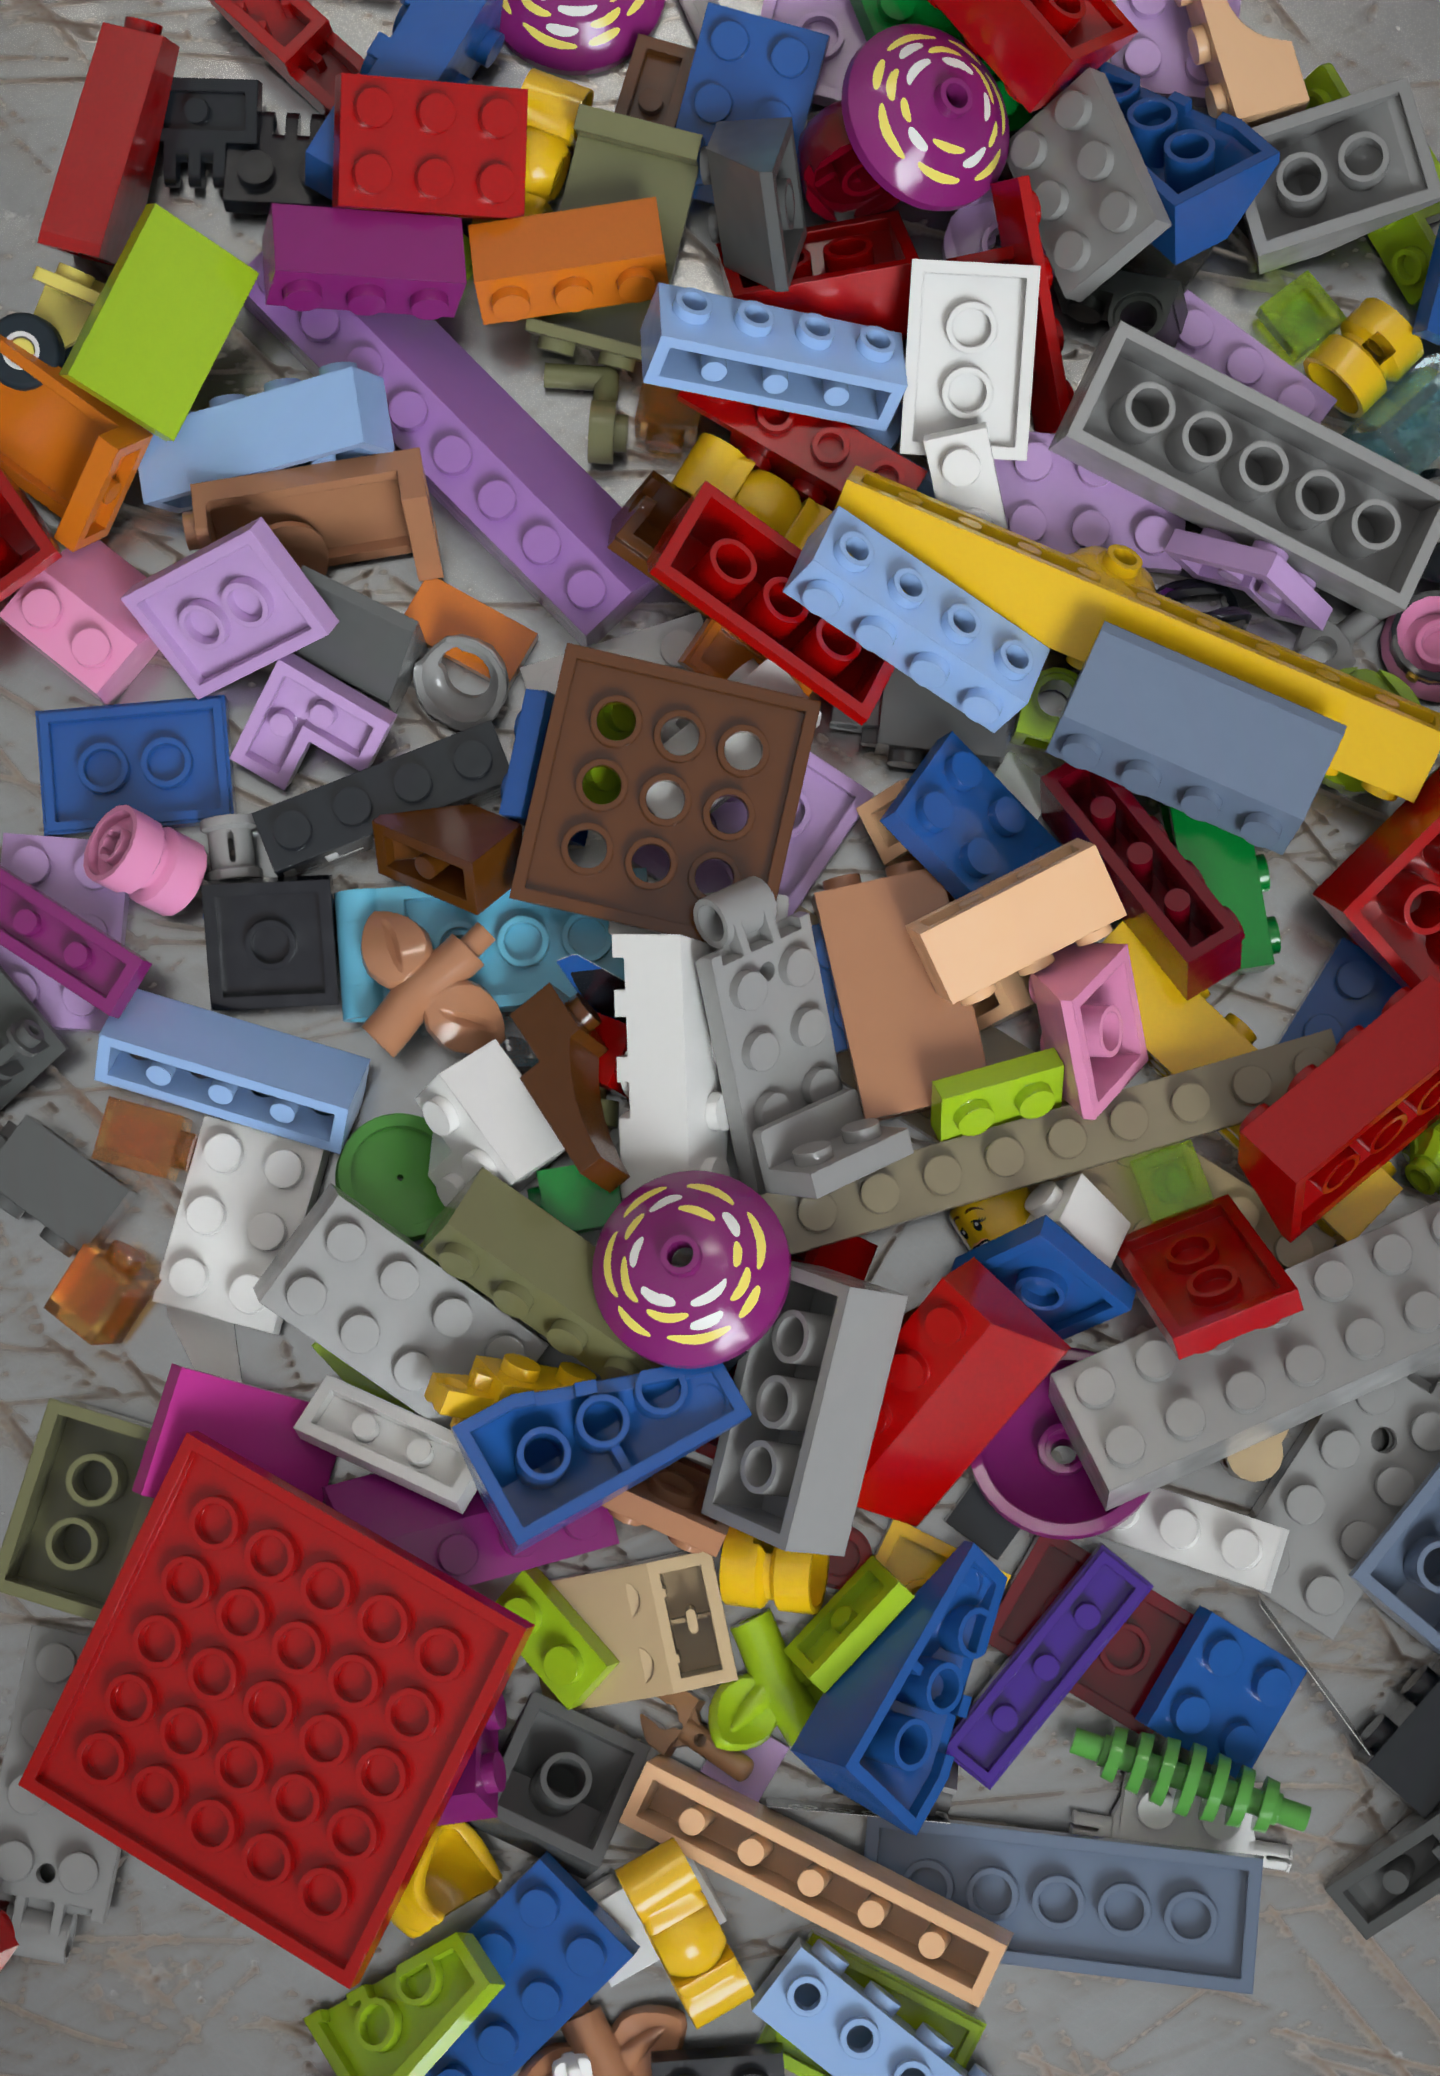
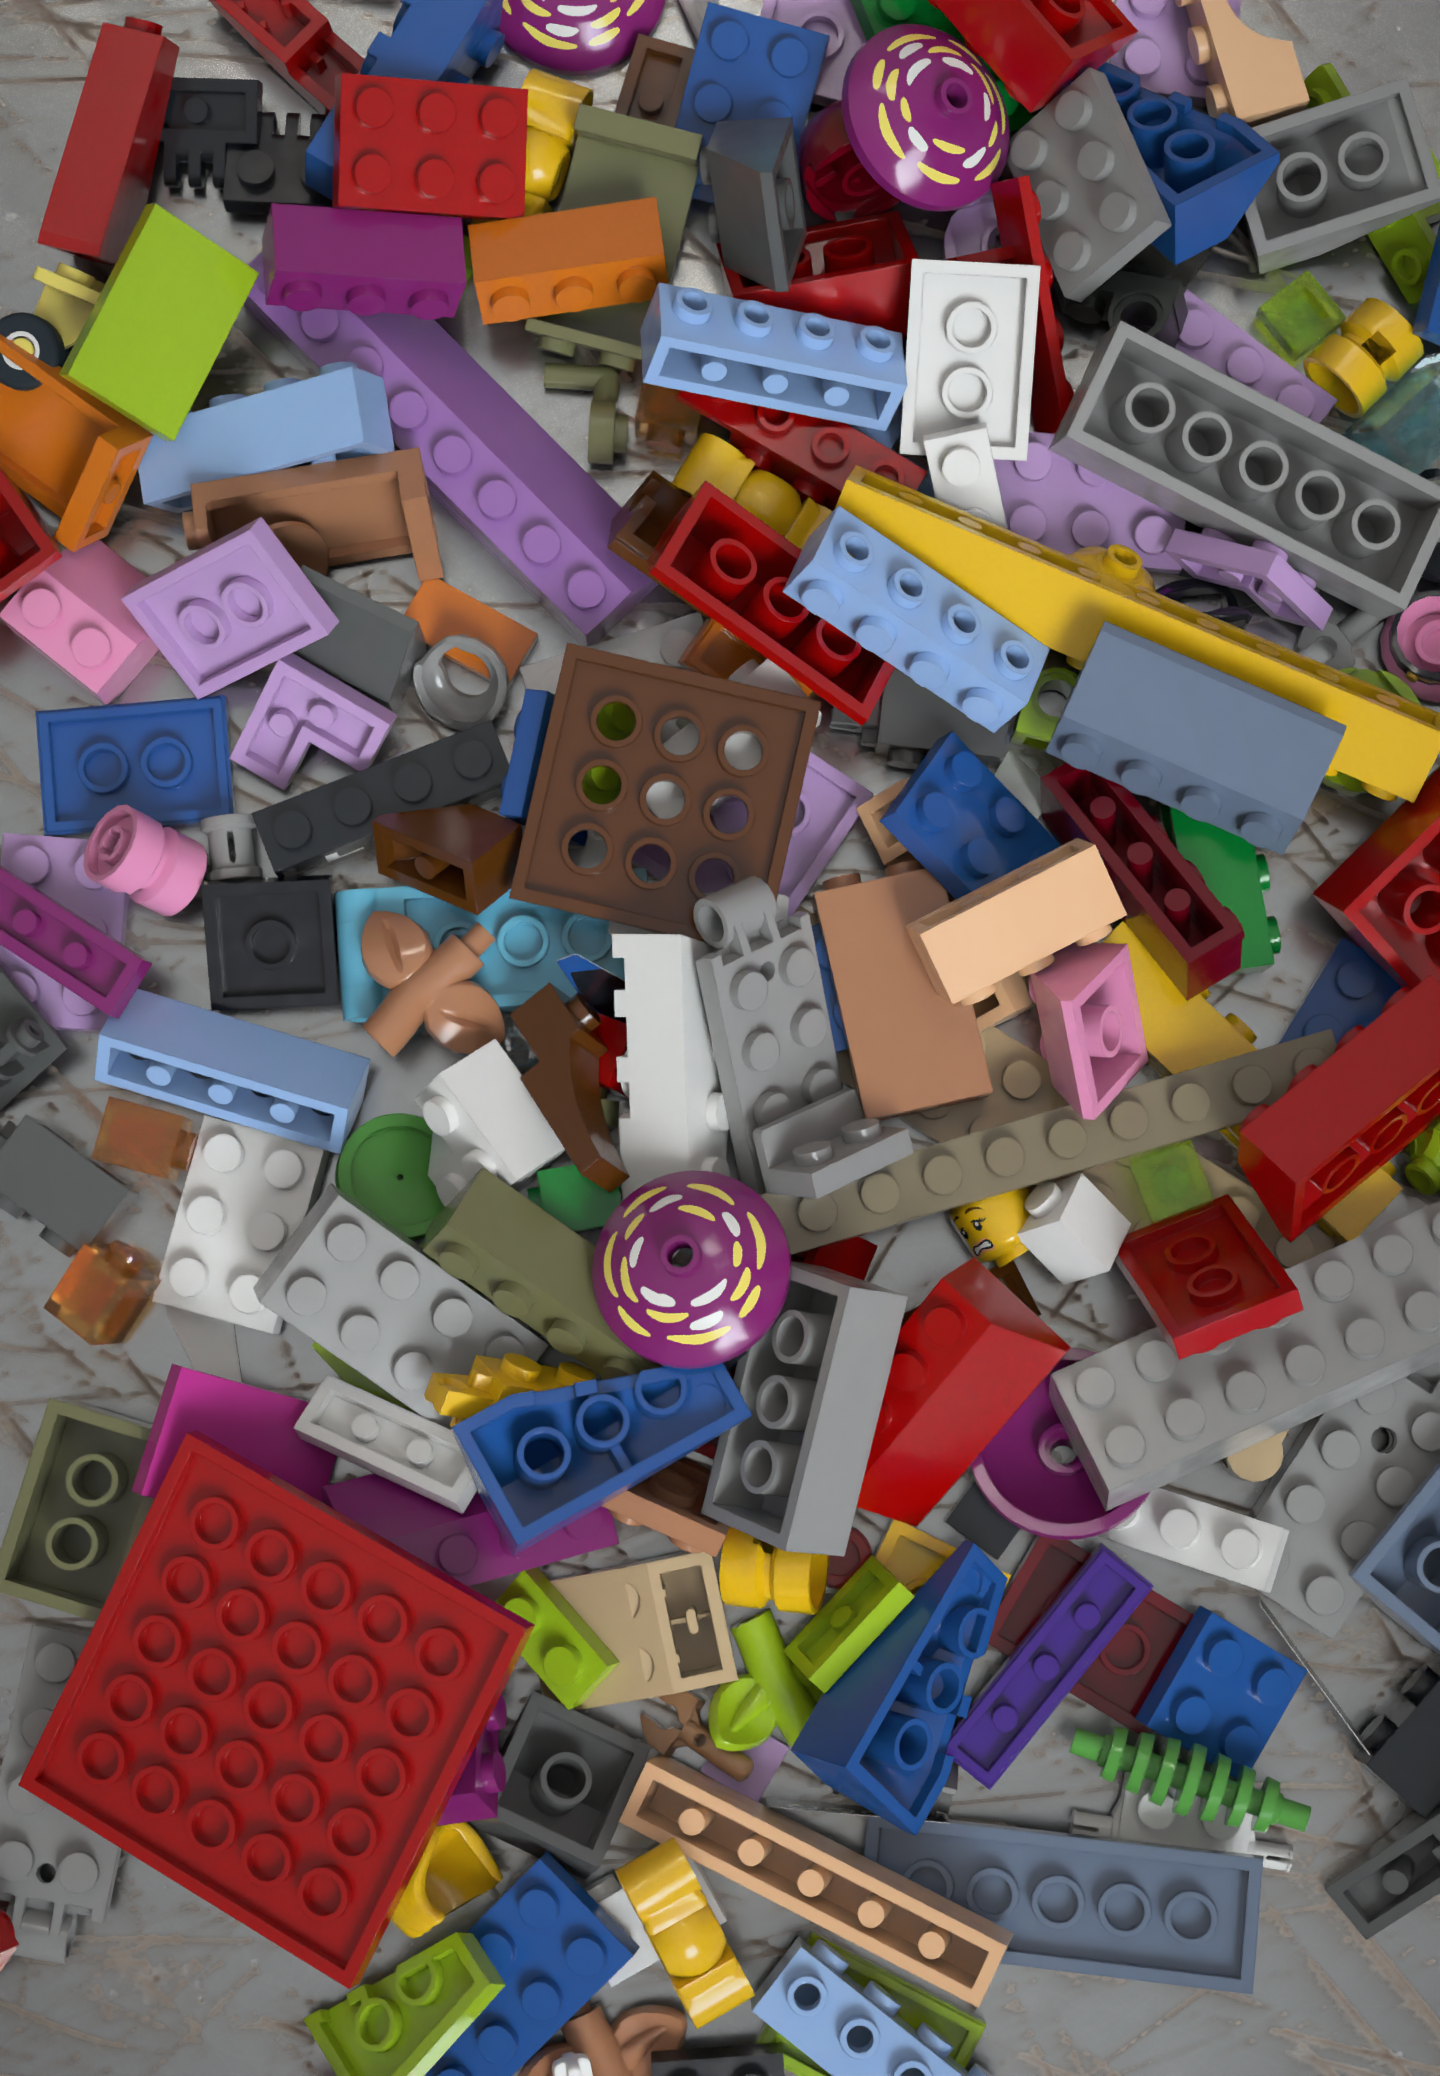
(997, 1094): lime plate -> none
(1054, 1276): blue plate -> none

